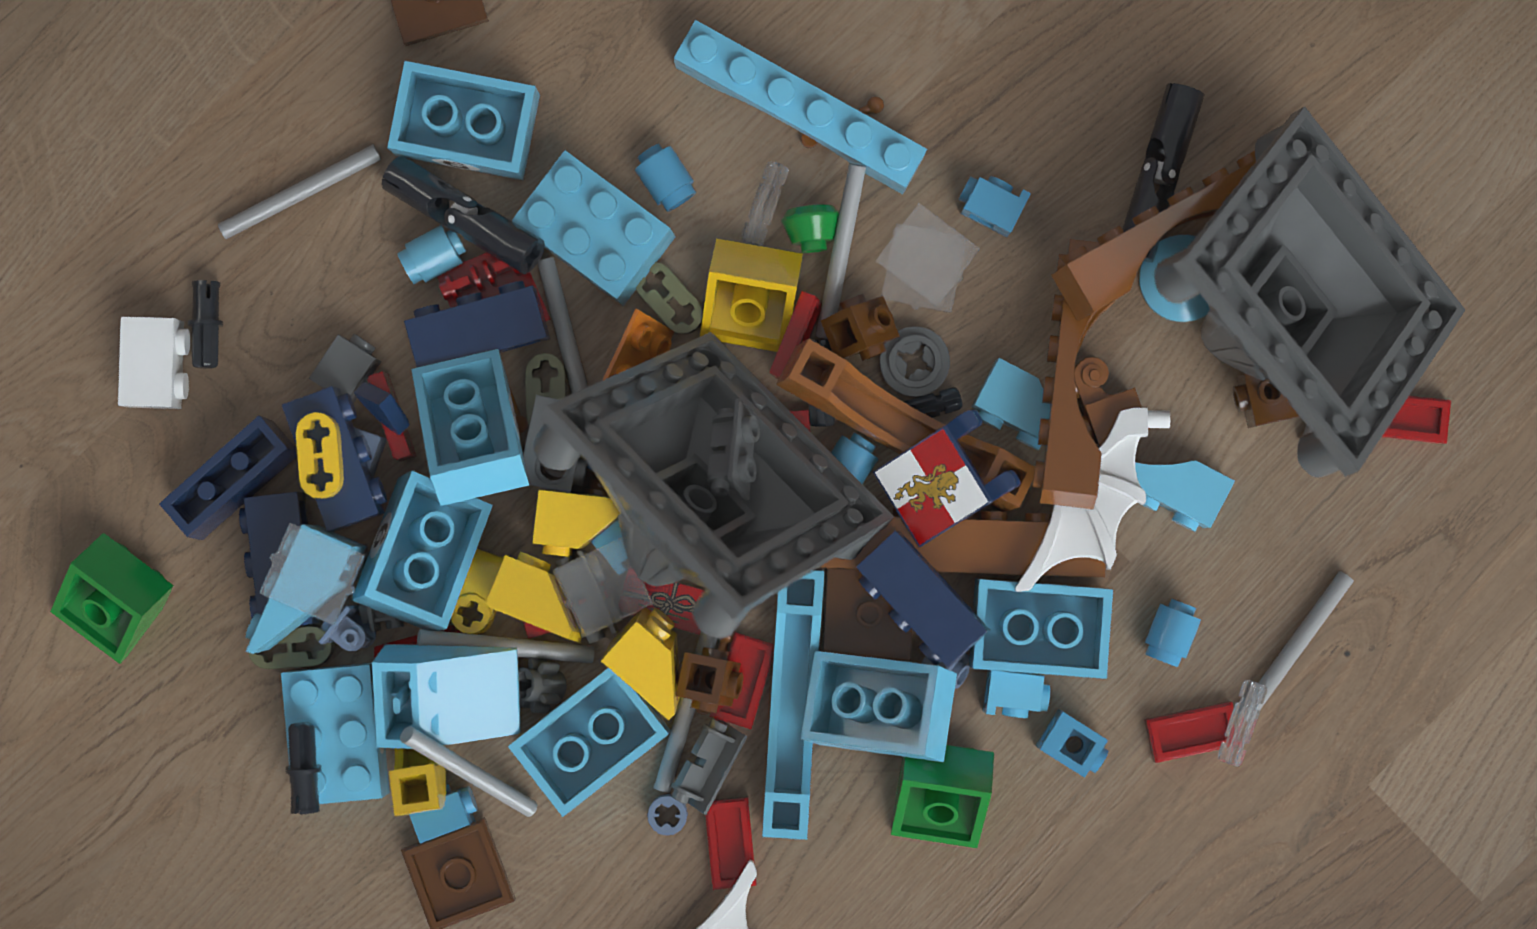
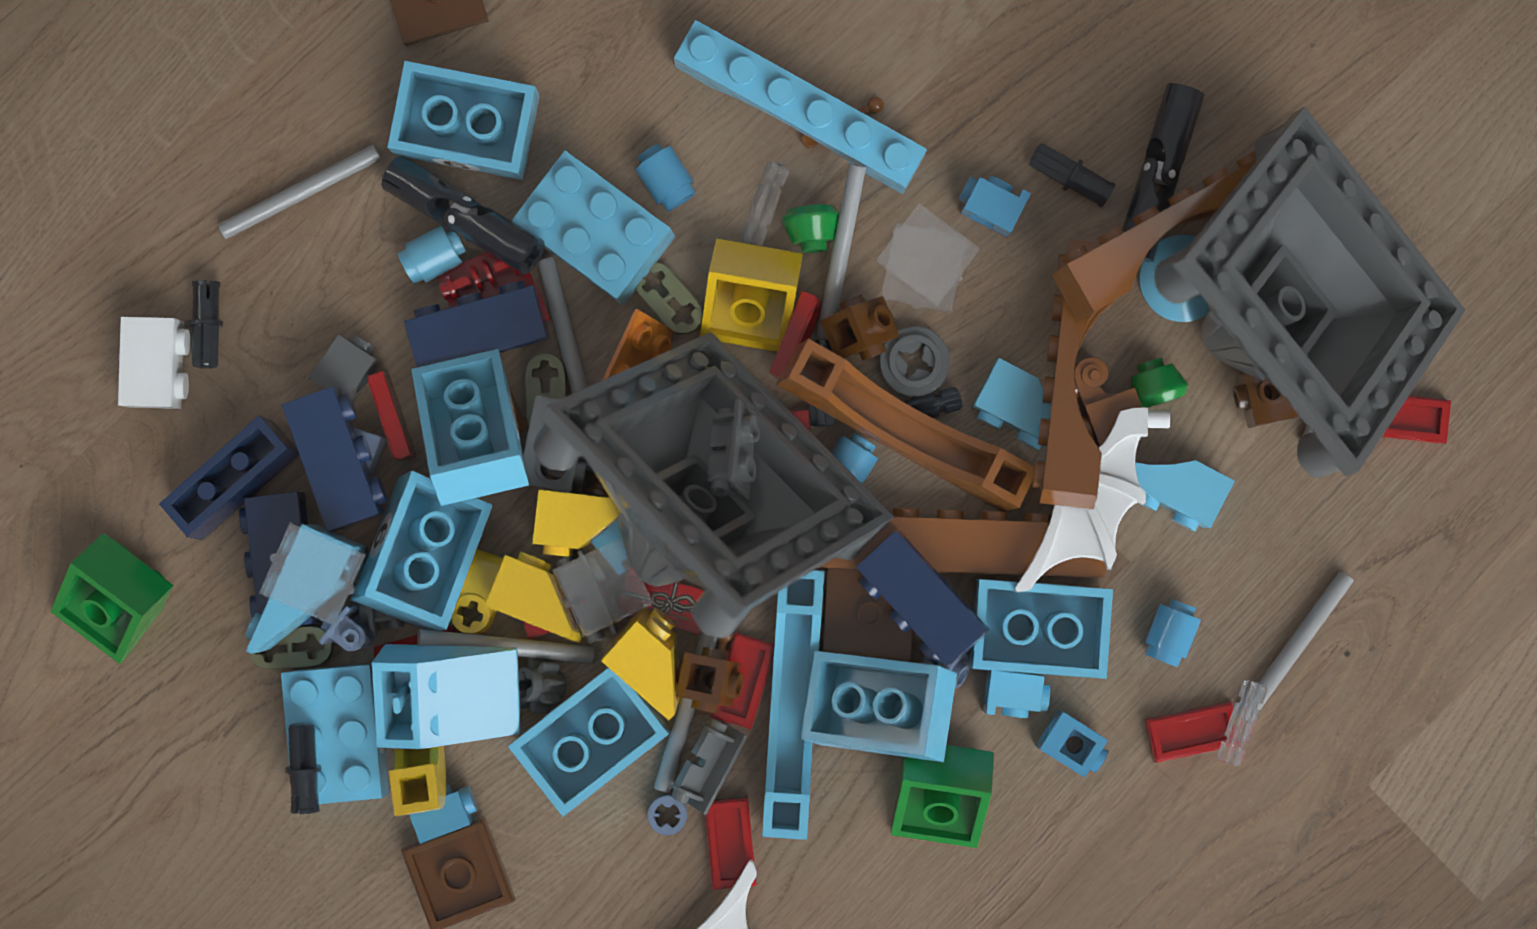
(309, 457): yellow beam -> none
(383, 407): dark blue tile -> none
(468, 771): light grey bar -> none
(937, 483): flag -> none
(1071, 174): none -> black axle
(1158, 383): none -> green cone

